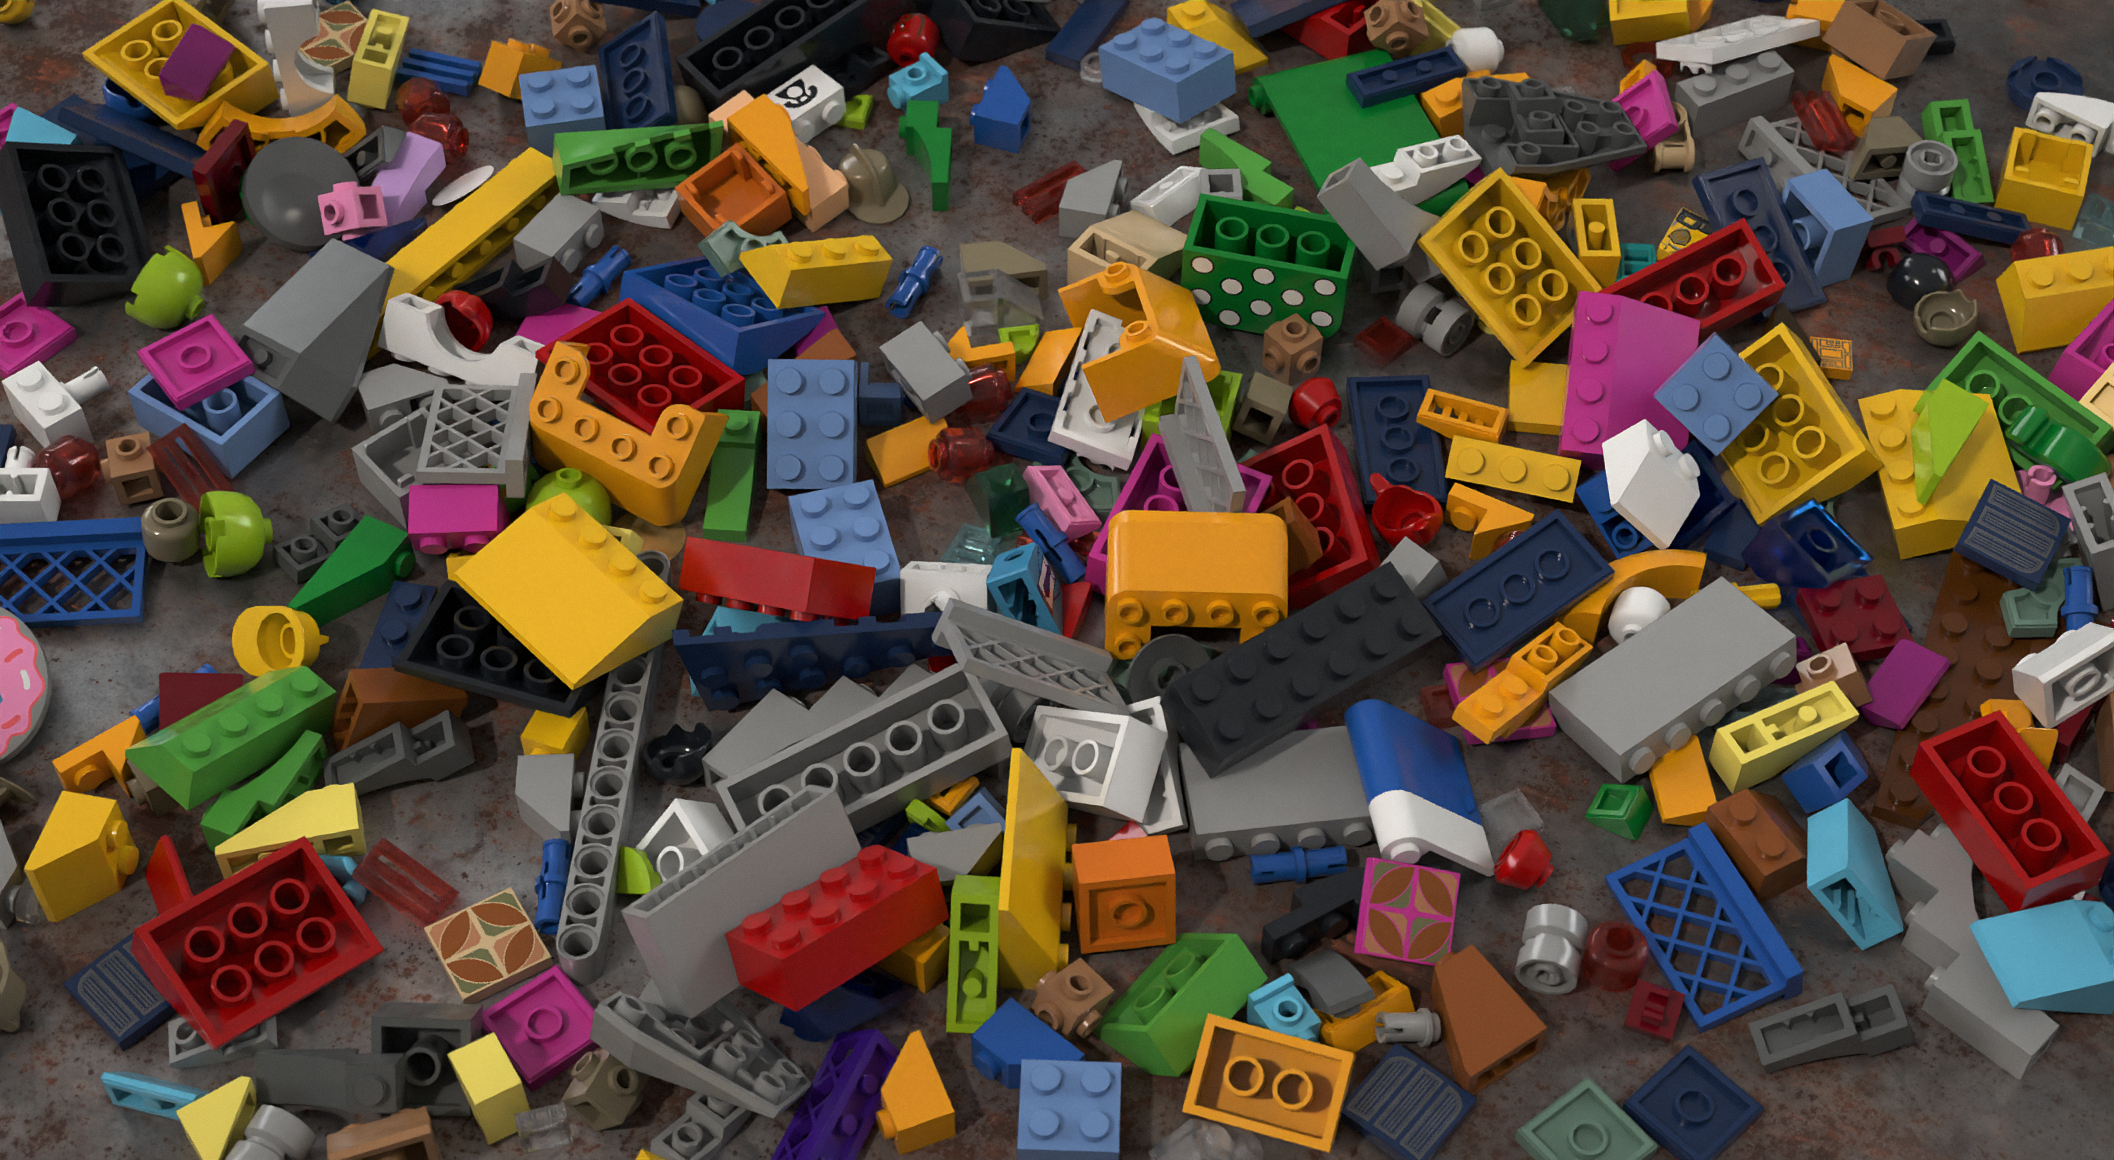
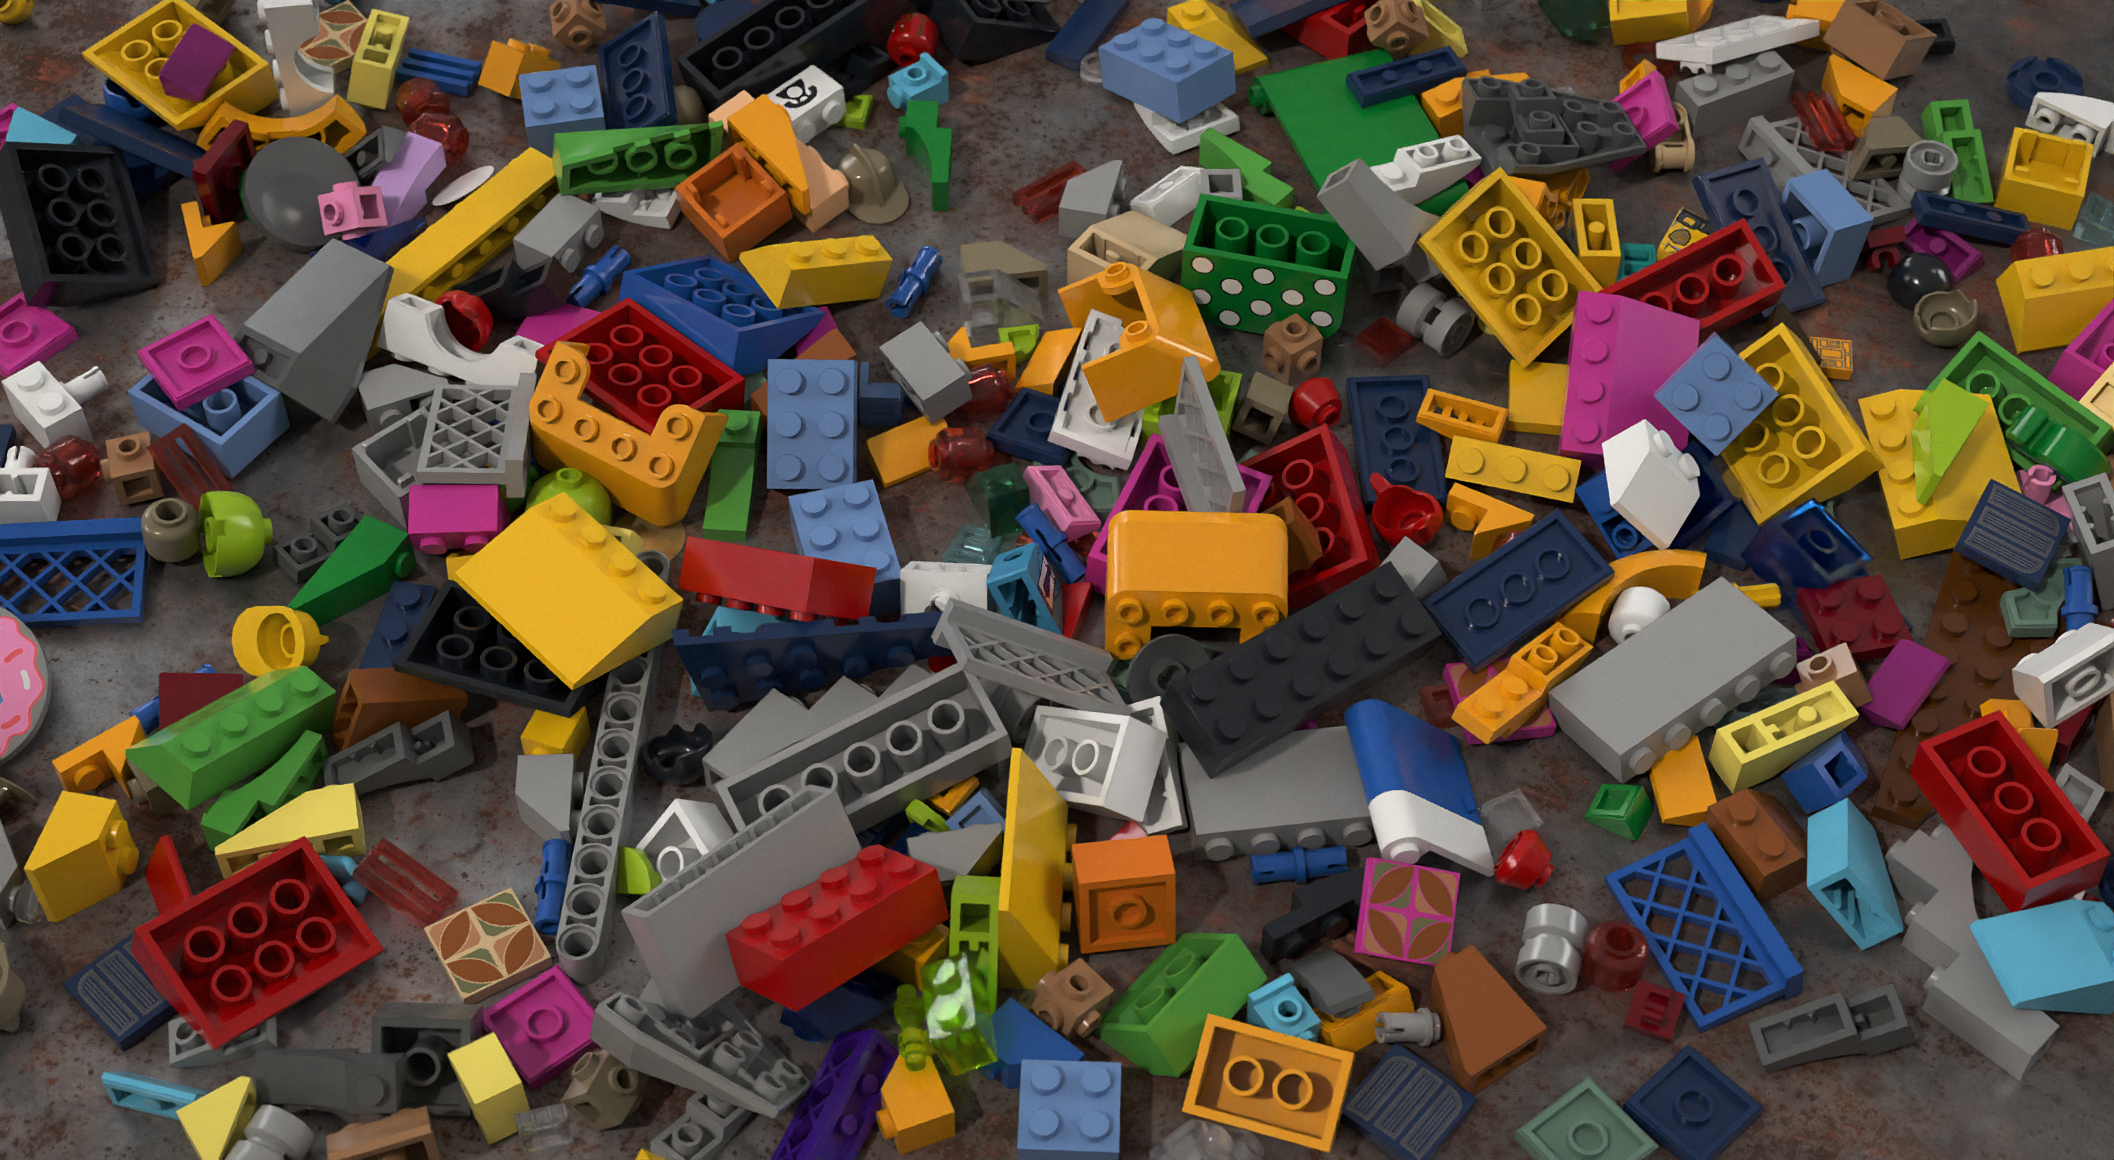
(167, 291): lime cylinder -> none
(728, 241): sand green tile -> none
(956, 1017): none -> clear neon green brick
(1003, 114): blue slope -> none
(1477, 48): white head -> none

